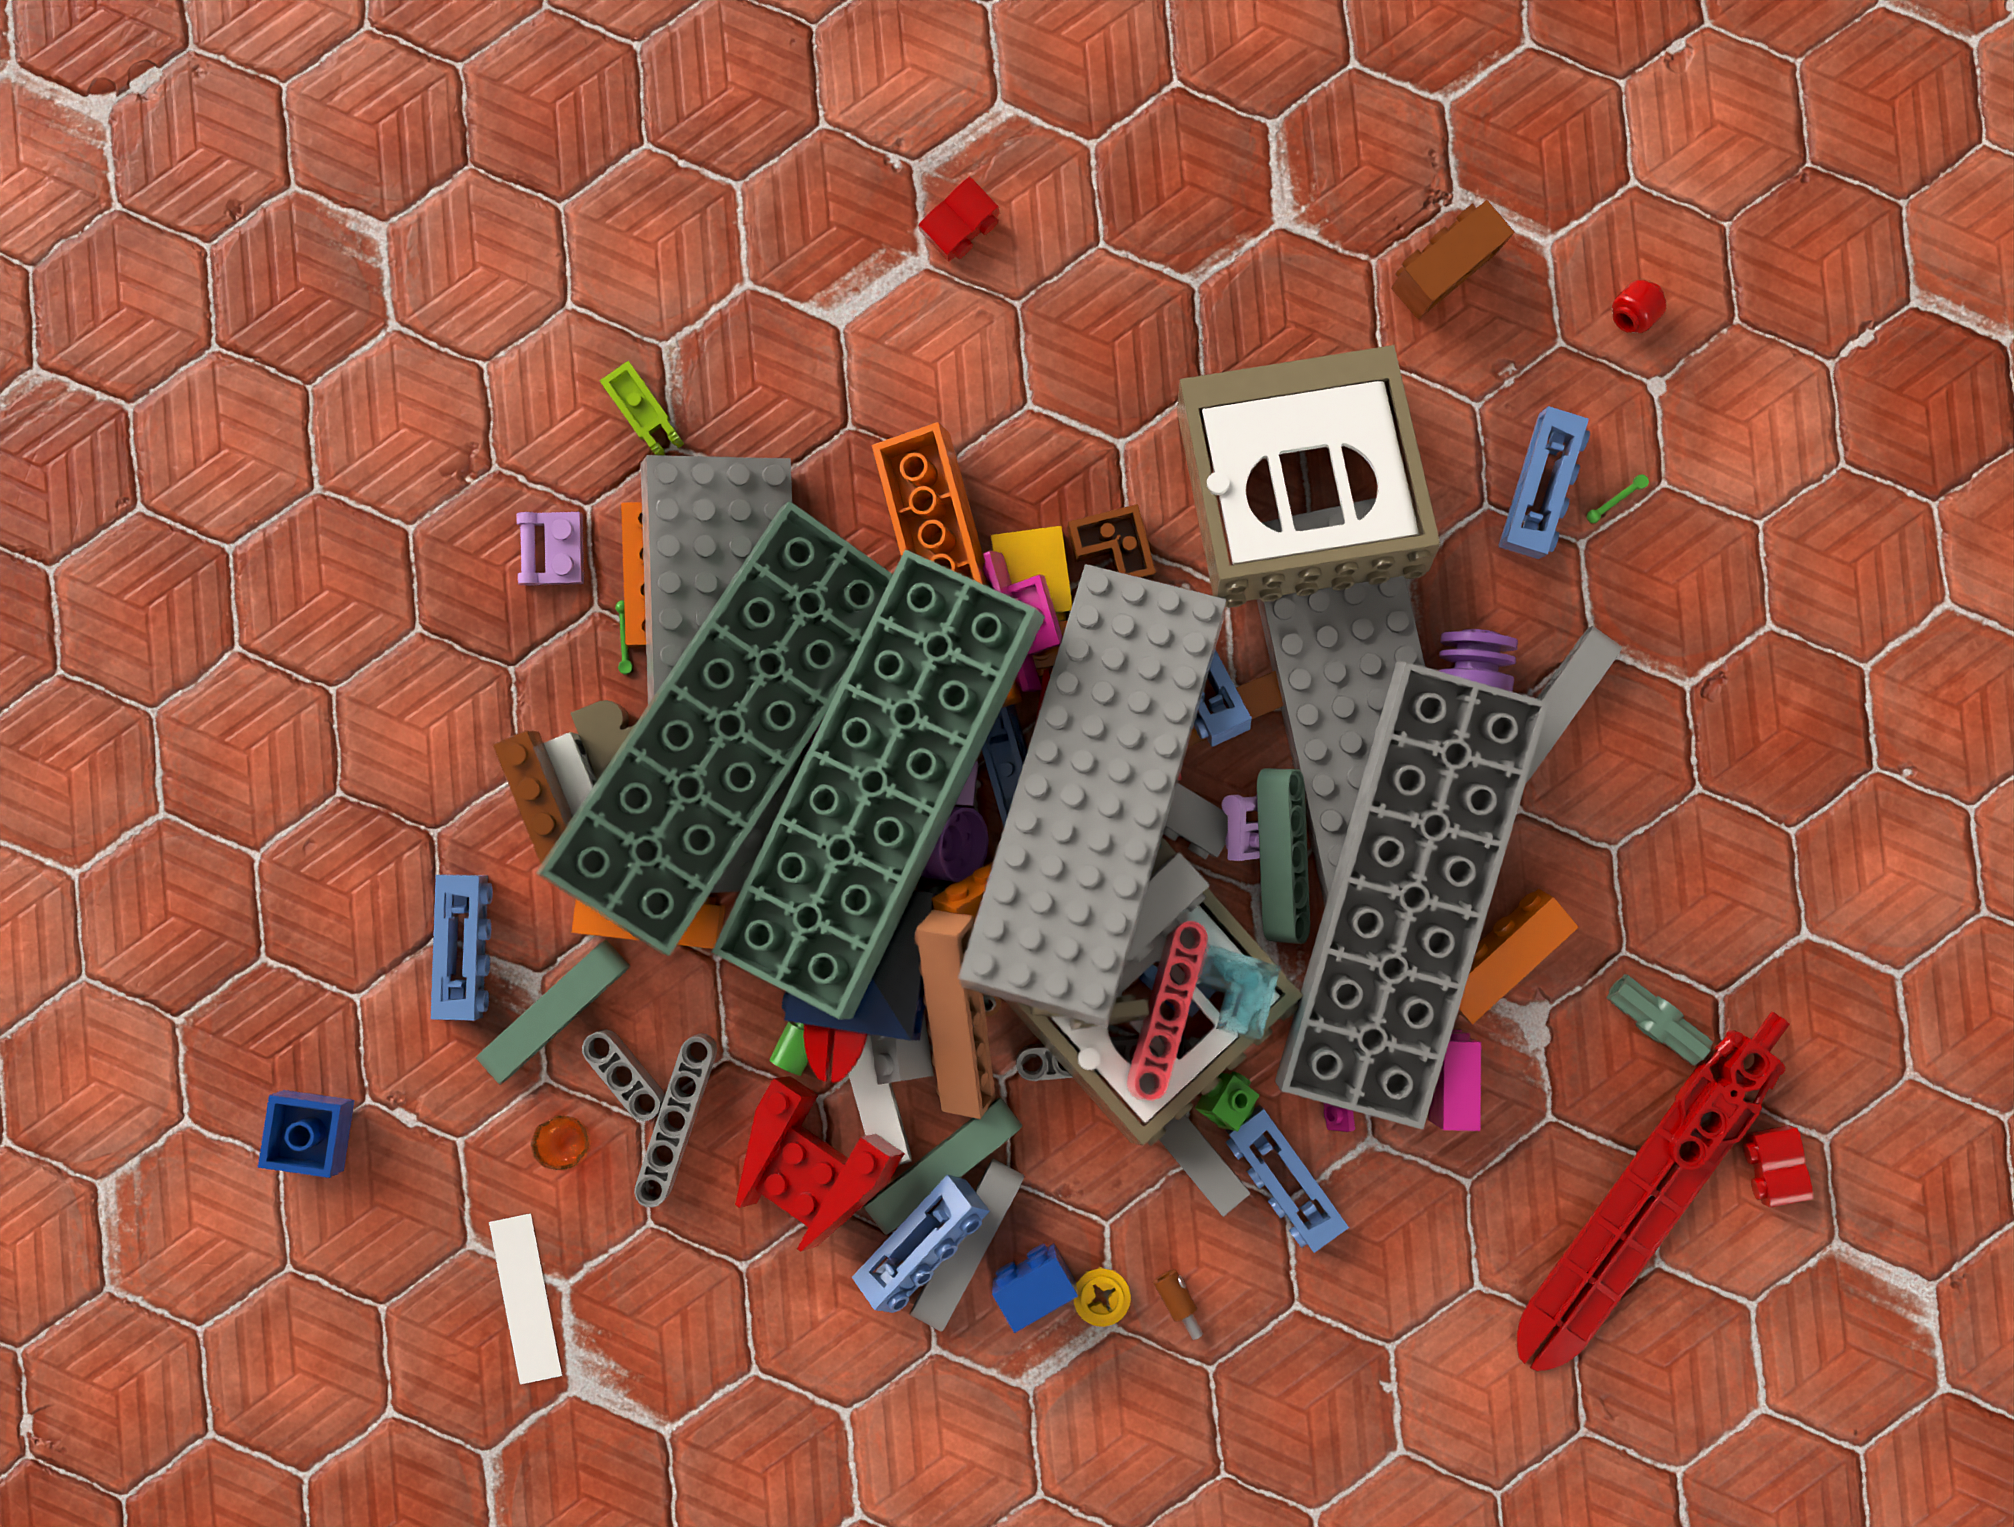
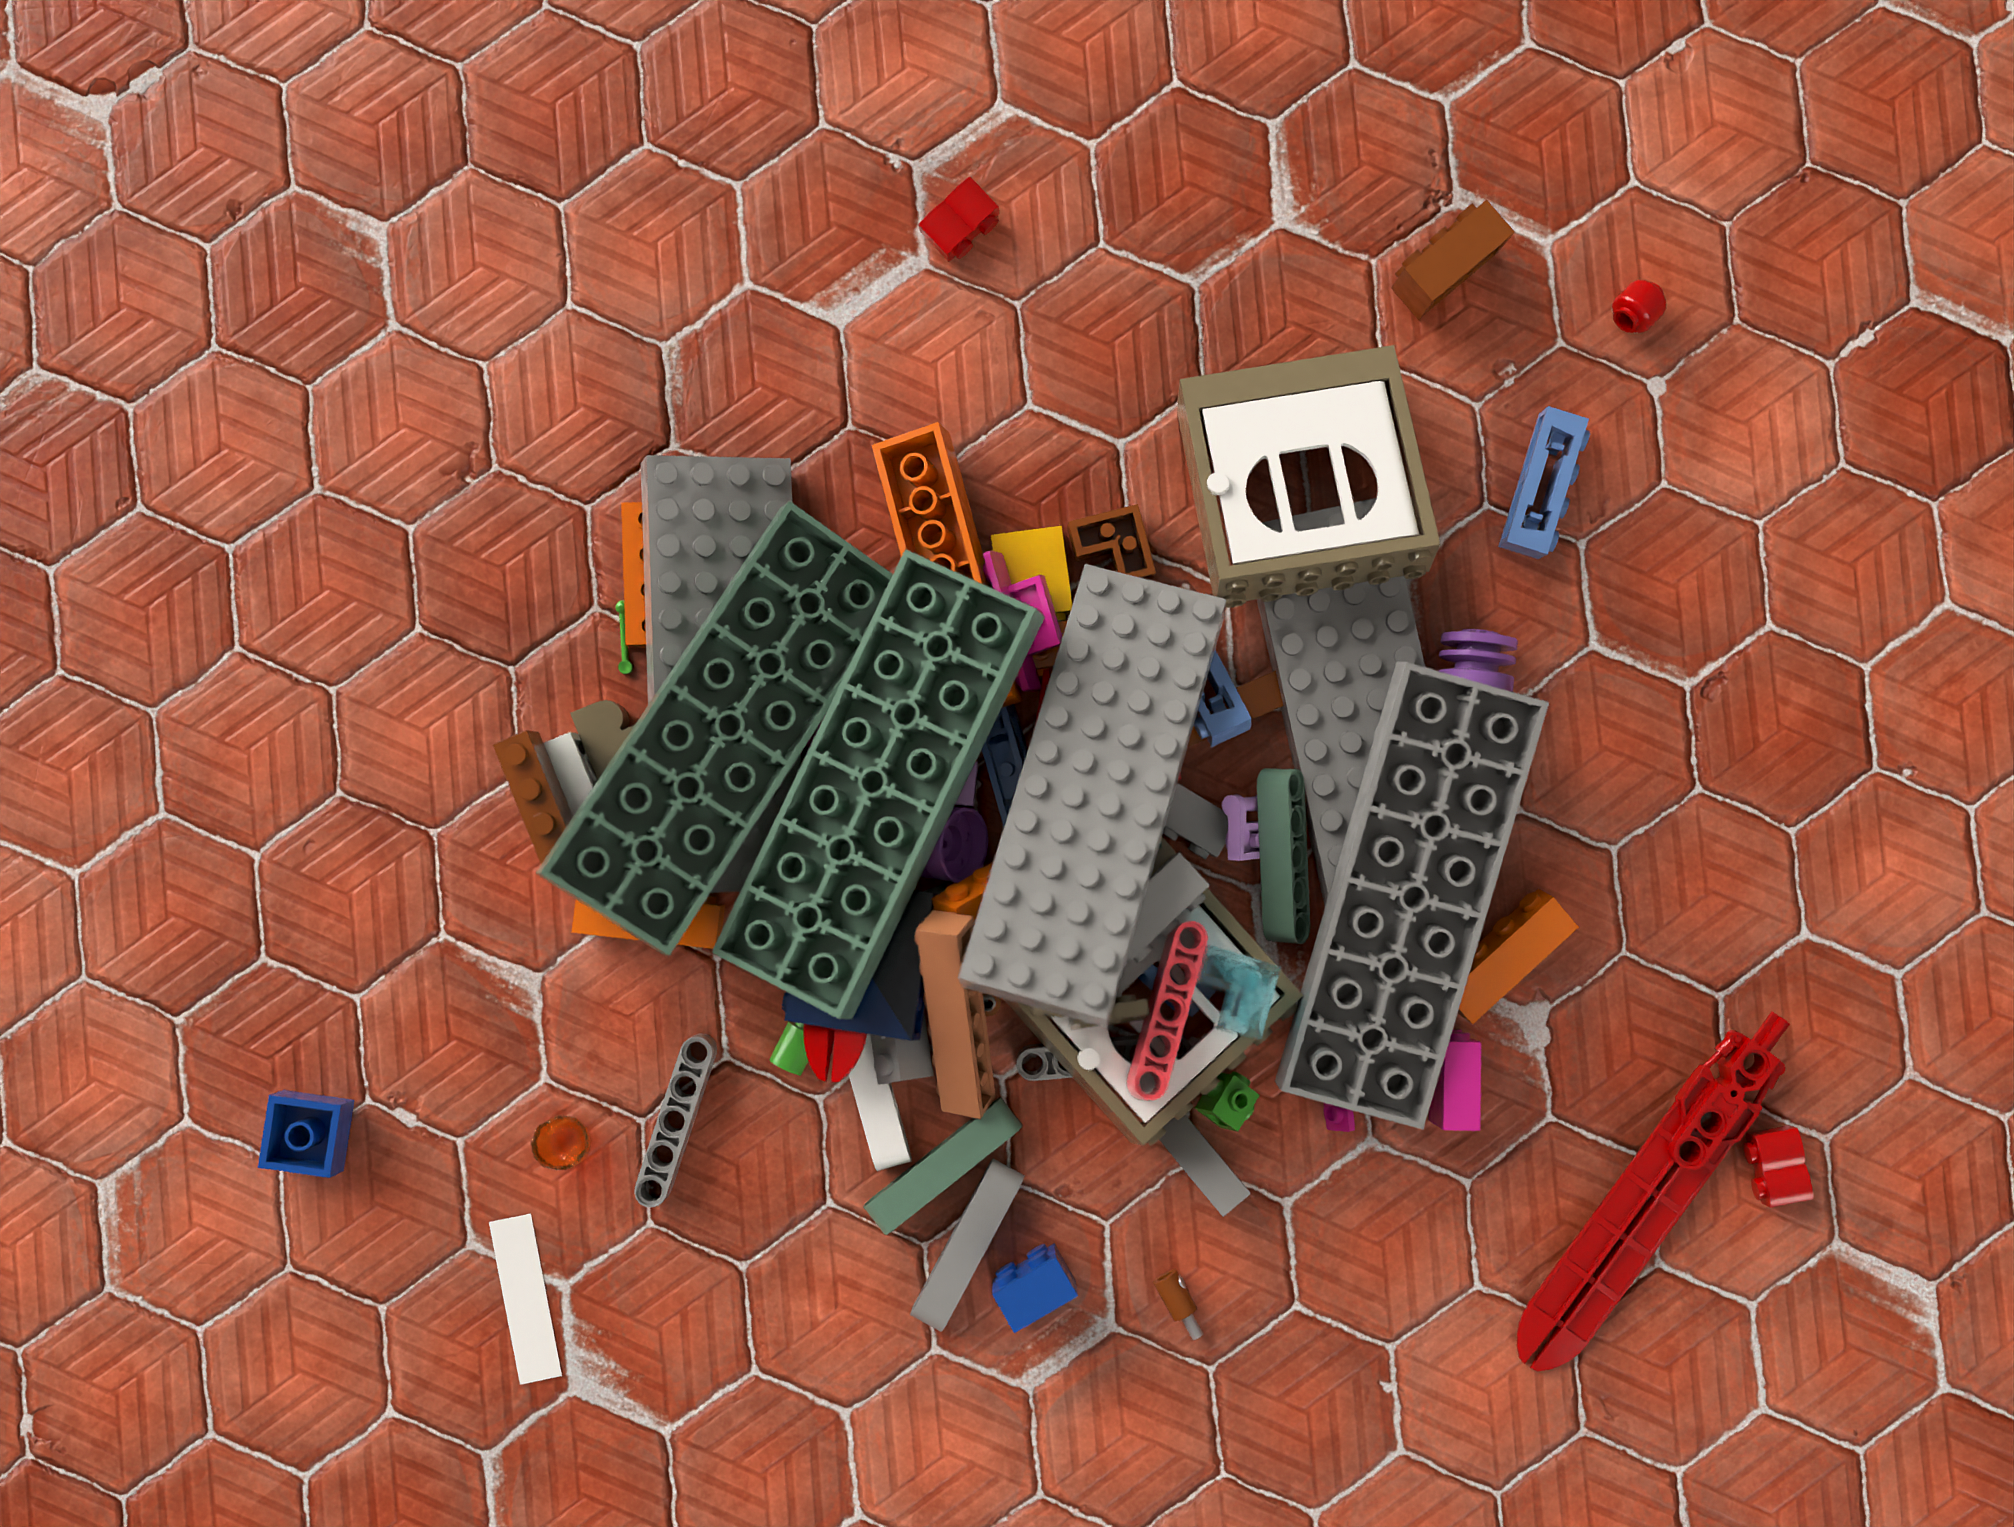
(460, 997): medium blue brick -> none
(552, 1012): sand green beam -> none
(562, 548): lavender plate -> none
(607, 1066): light grey beam -> none
(639, 406): lime hinge -> none
(804, 1171): red wedge -> none
(921, 1244): medium blue brick -> none
(1097, 1313): yellow gear -> none
(1320, 1227): medium blue brick -> none
(1572, 686): light grey beam -> none
(1639, 482): bright green hinge -> none
(1659, 1020): sand green piece -> none

